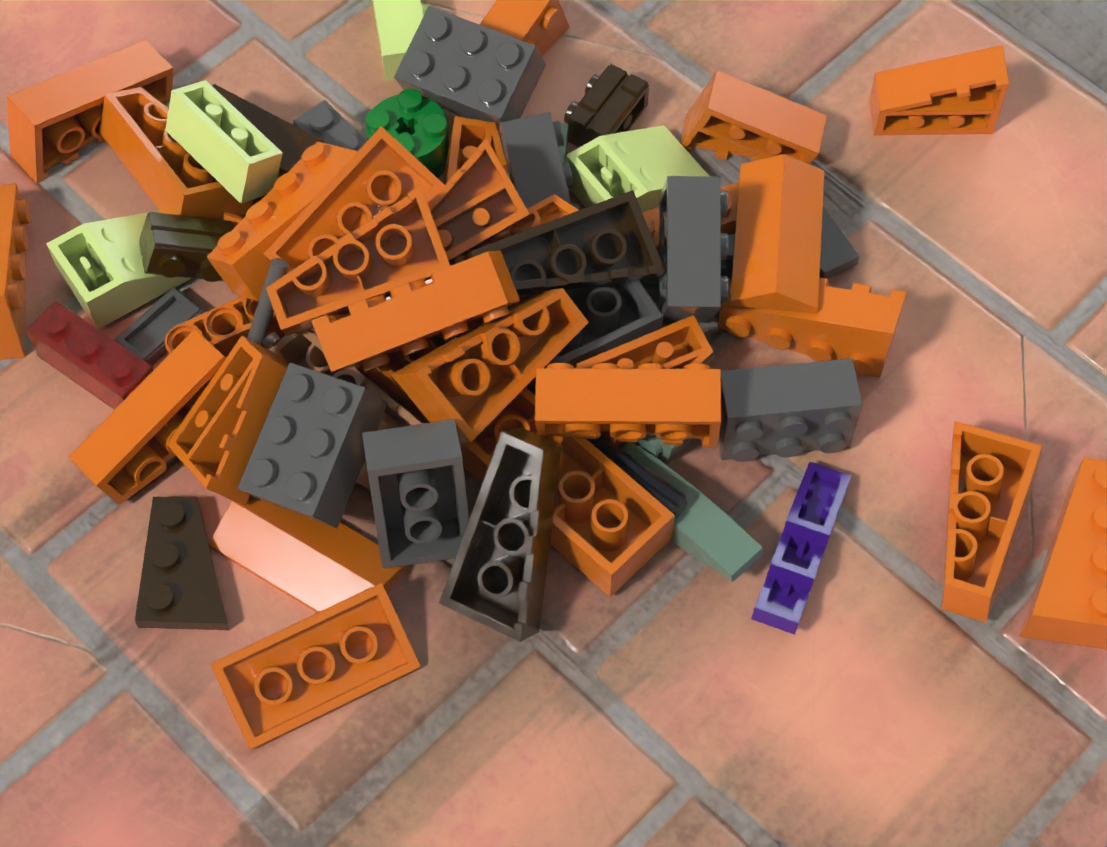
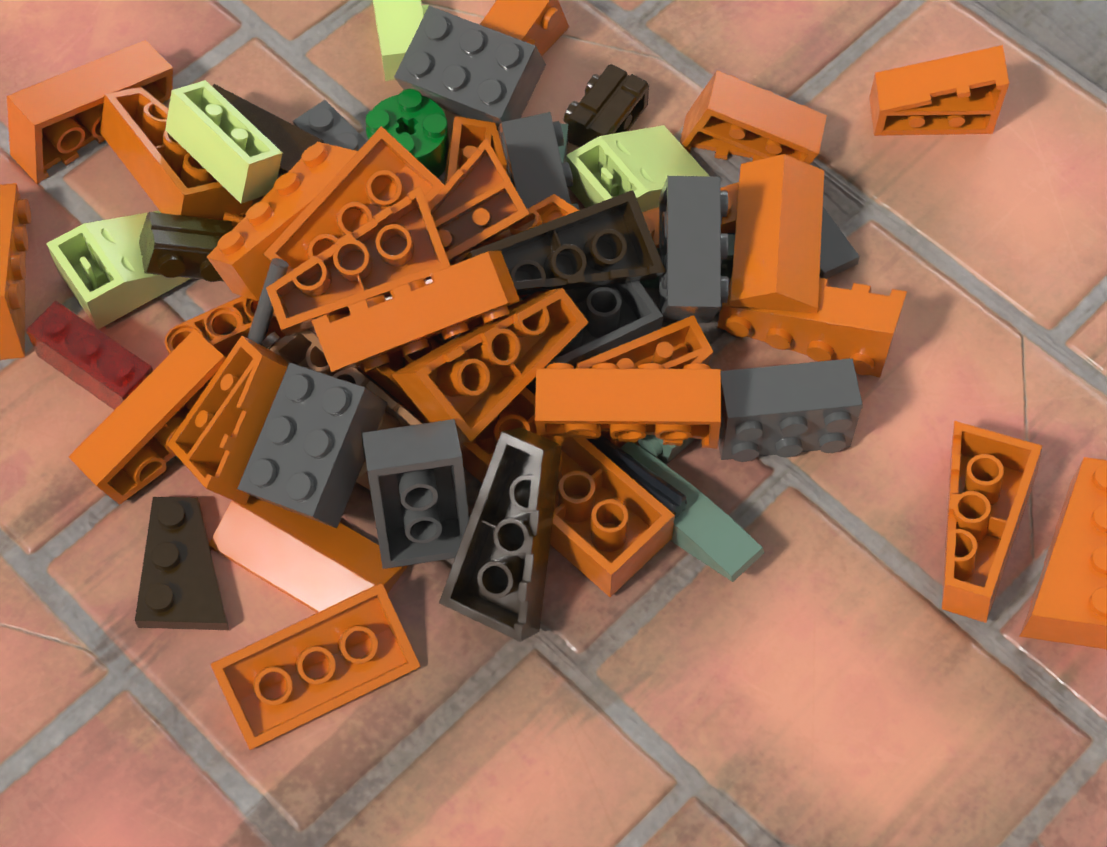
(148, 333): dark grey tile -> none
(801, 548): dark purple slope -> none

